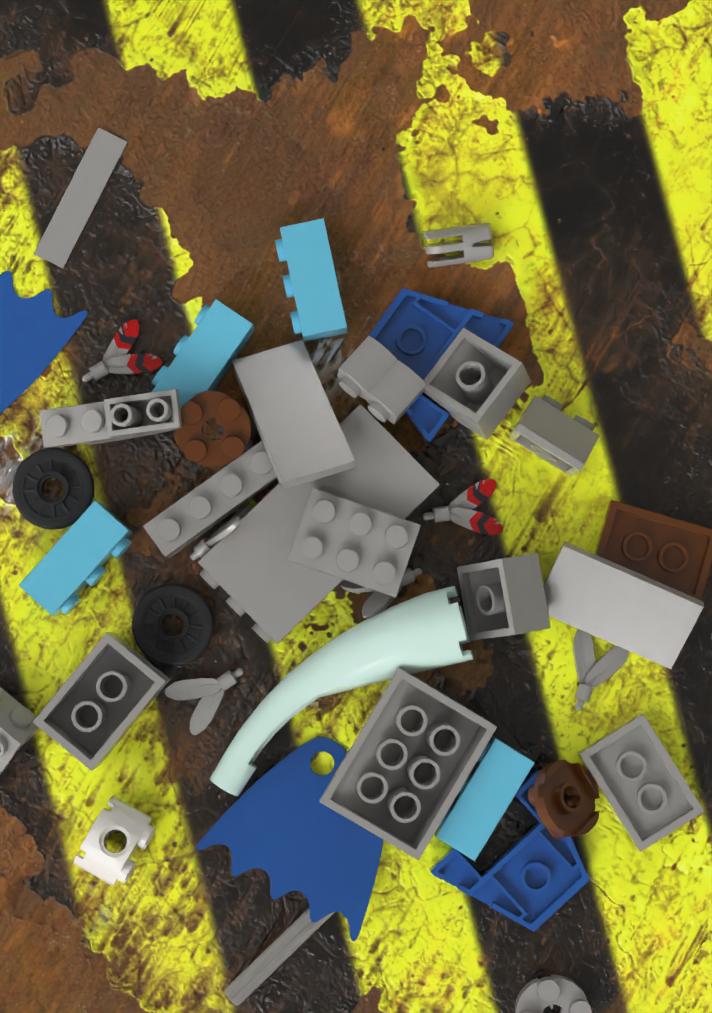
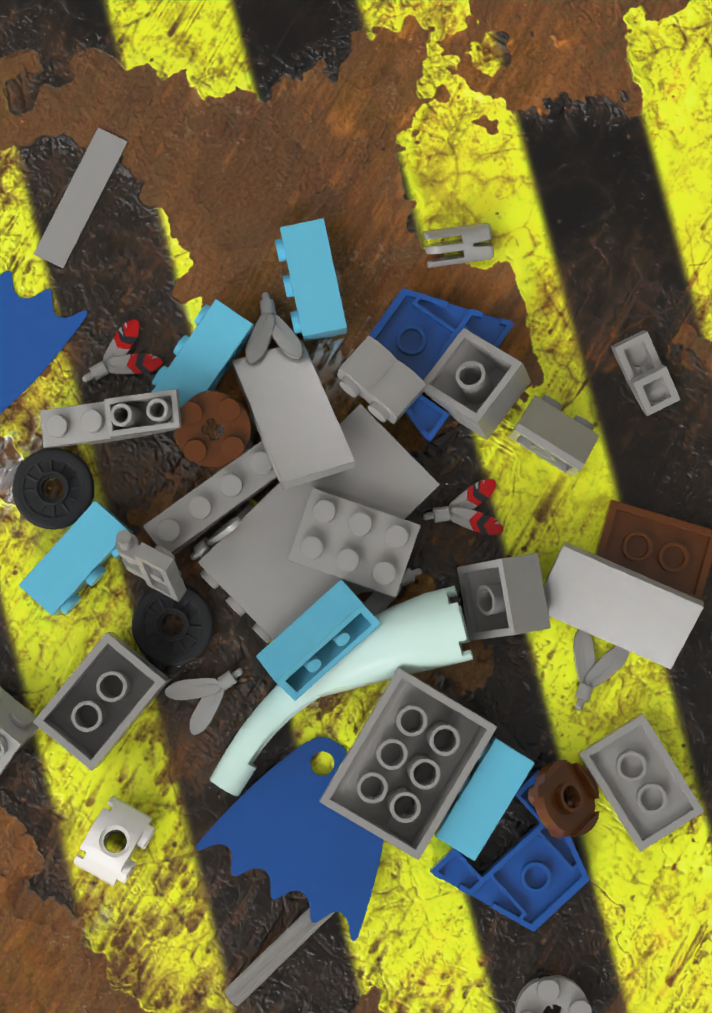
(154, 565): none -> light grey plate
(271, 326): none -> light grey piece
(317, 640): none -> medium azure brick
(645, 373): none -> light grey slope

